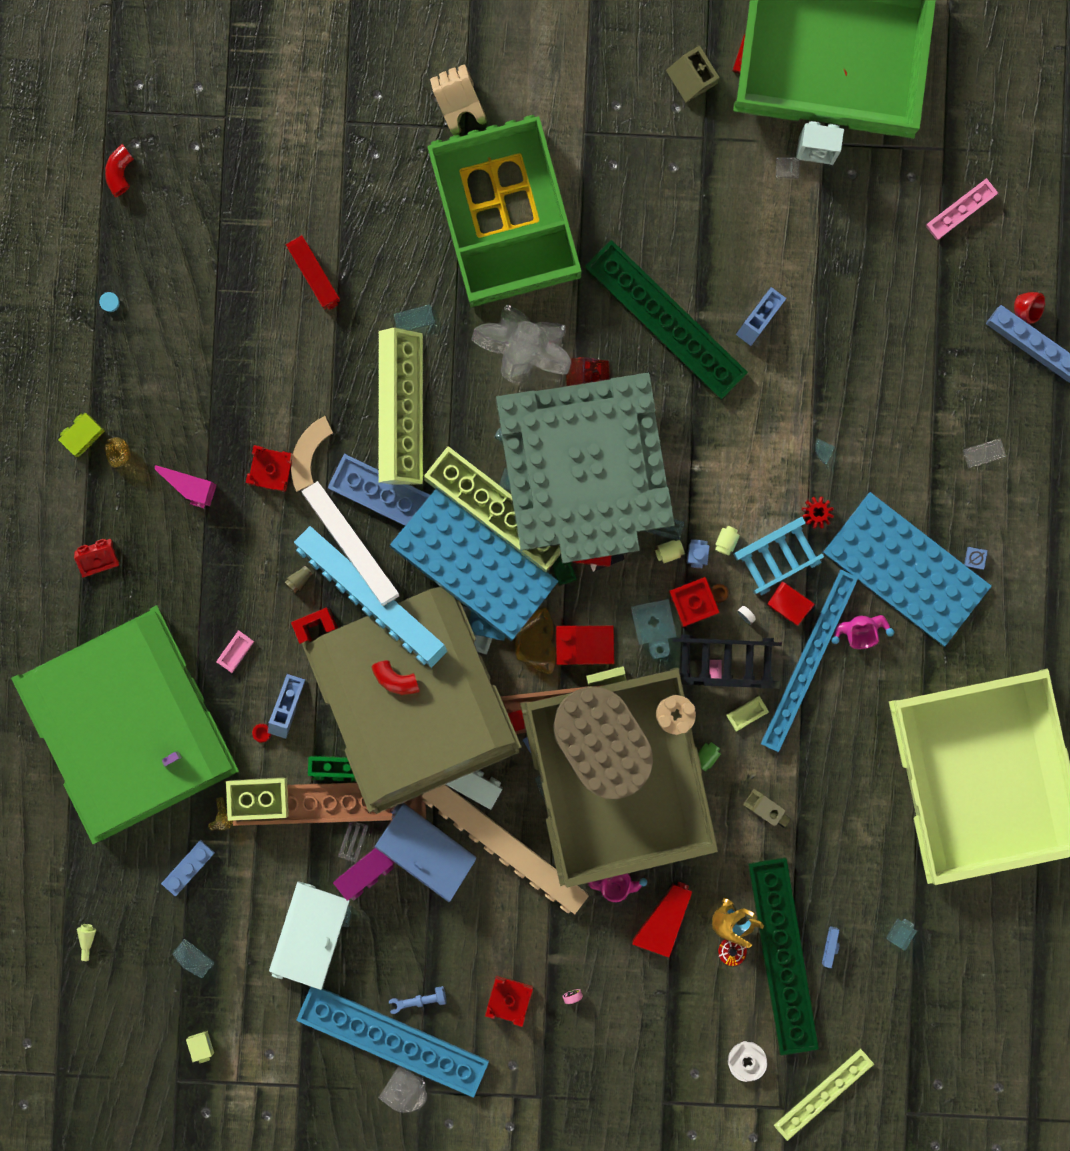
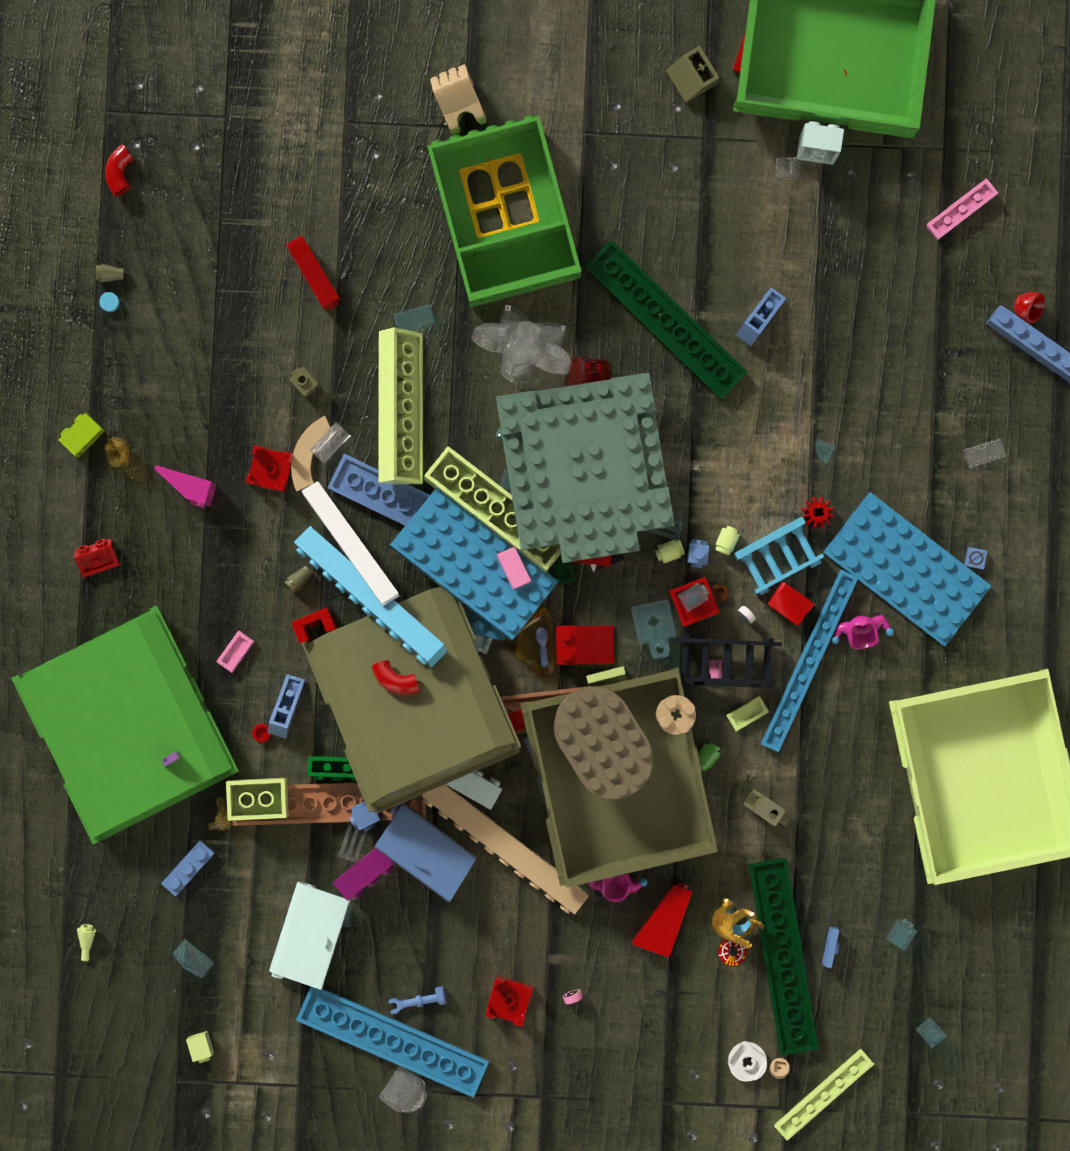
(108, 273): none -> olive cone
(303, 381): none -> olive brick
(330, 442): none -> clear tile
(362, 818): none -> medium blue brick
(513, 568): none -> bright pink tile
(542, 637): none -> medium blue piece
(693, 596): none -> clear light blue bracket
(779, 1068): none -> tan tile
(931, 1033): none -> clear light blue brick

